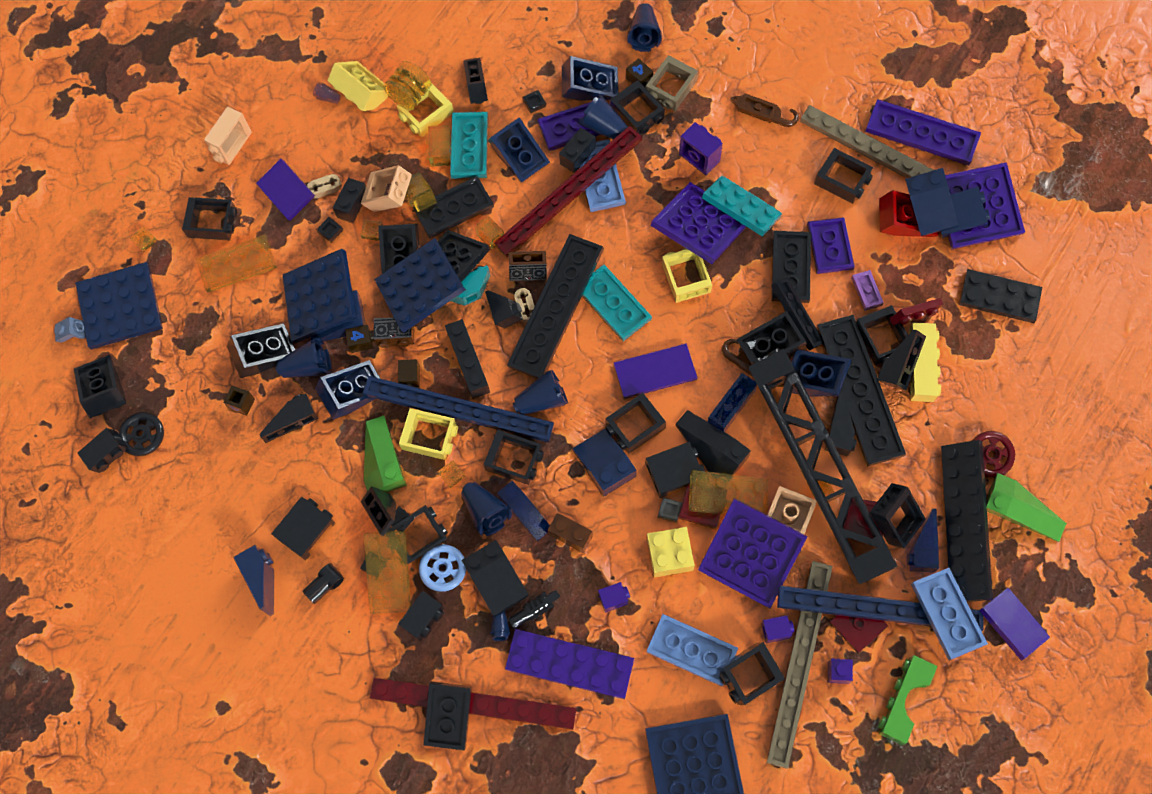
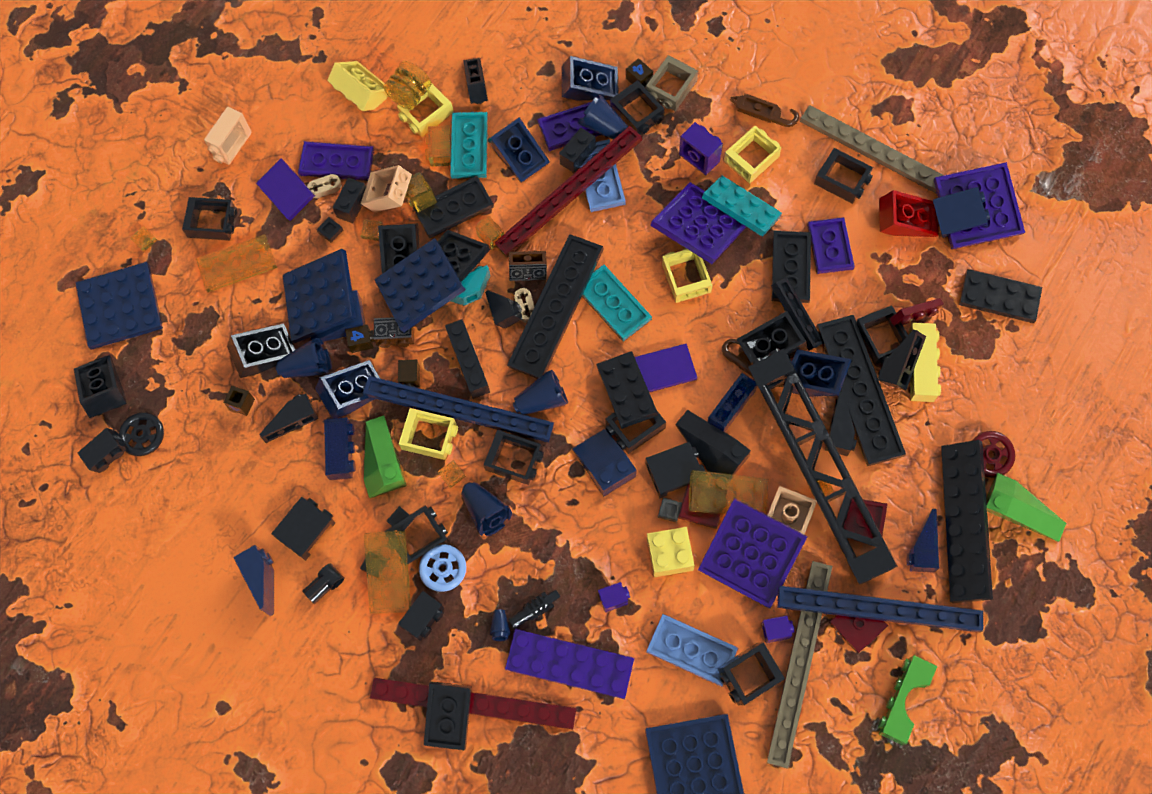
(69, 328): sand blue bracket -> none
(325, 93): cone -> none
(337, 159): none -> dark purple tile
(339, 448): none -> clear blue brick
(380, 508): black slope -> none
(495, 578): black slope -> none
(524, 510): clear blue slope -> none
(534, 101): black tile -> none
(570, 533): reddish brown brick -> none
(627, 390): none -> black plate
(644, 29): dark blue cone -> none
(740, 165): none -> light yellow window
(840, 671): dark purple brick -> none
(867, 290): medium lavender plate -> none
(886, 507): black window -> none
(923, 132): dark purple plate -> none
(932, 202): dark blue slope -> none
(949, 614): medium blue plate -> none
(1014, 624): dark purple tile -> none

